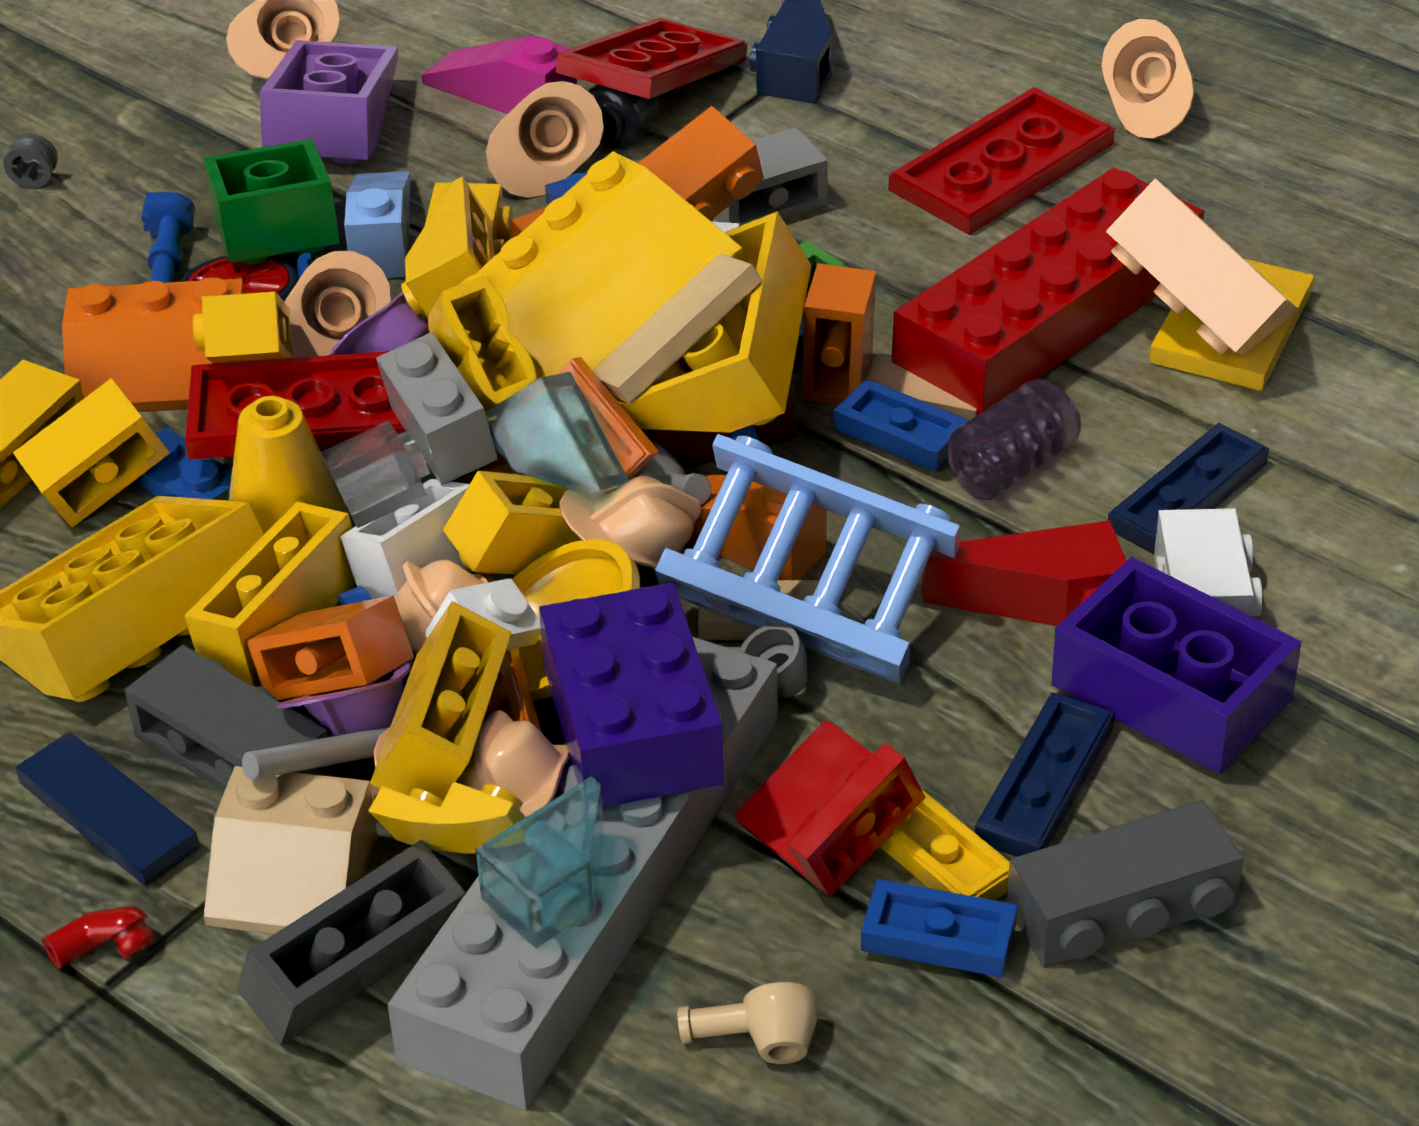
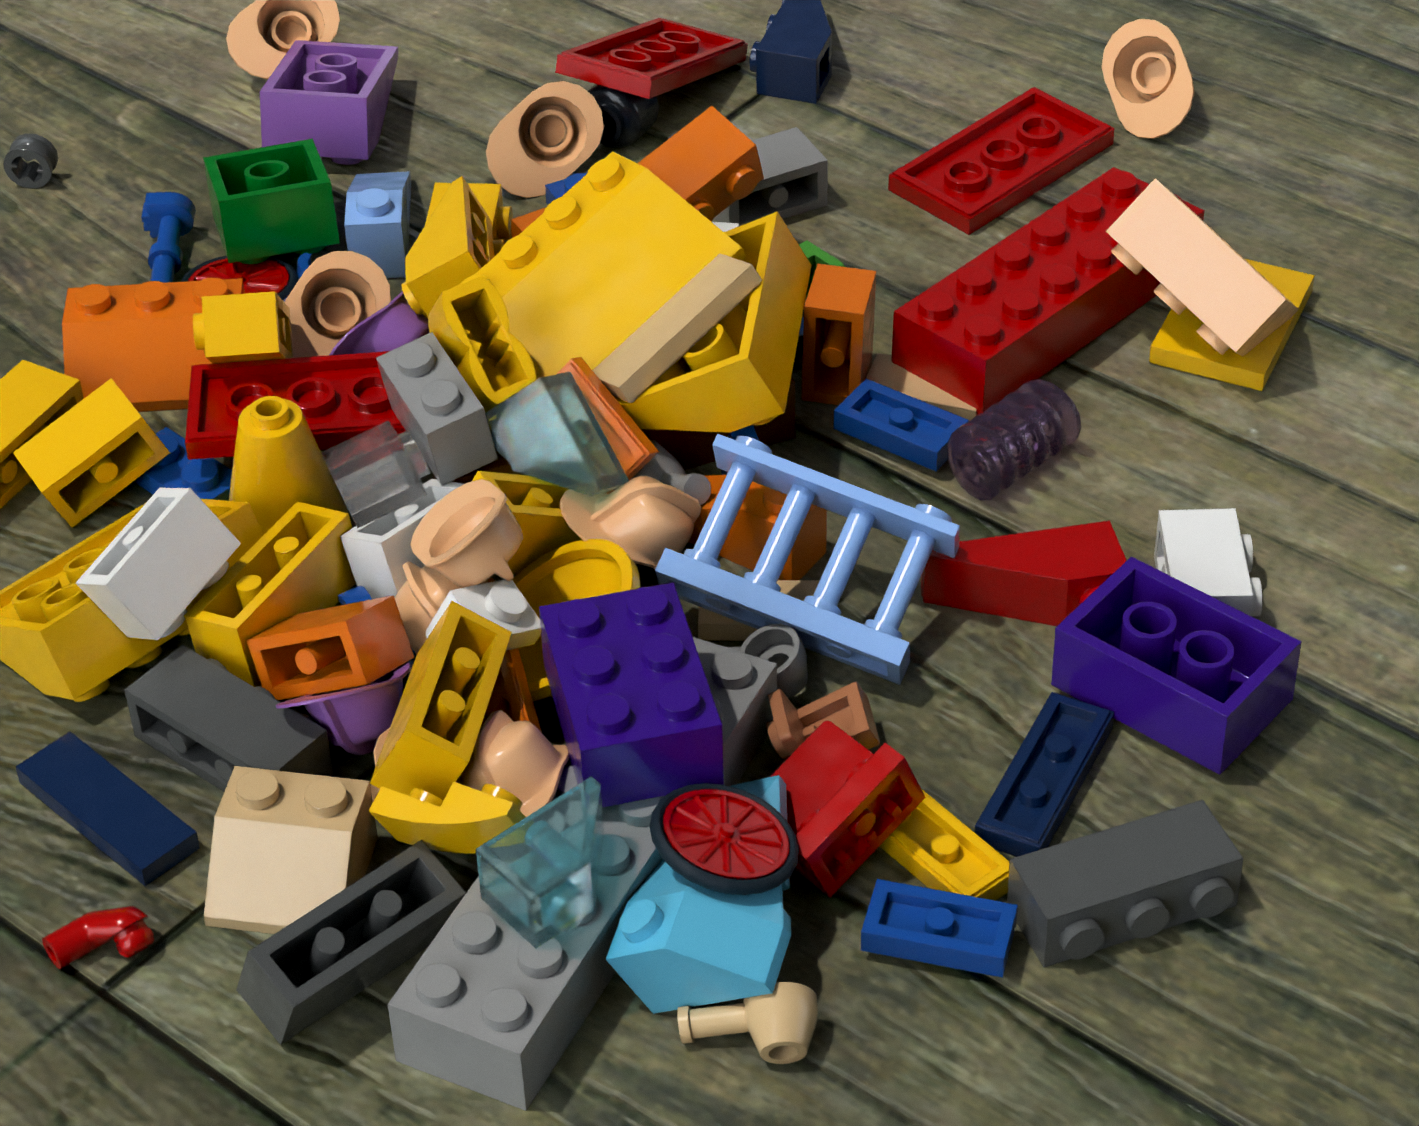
(159, 564): none -> white brick
(310, 754): light grey bar -> none
(469, 535): none -> light nougat piece
(498, 72): dark pink slope -> none
(700, 944): none -> medium azure wedge
(724, 839): none -> red wheel
(844, 707): none -> nougat bracket
(1193, 480): dark blue tile -> none

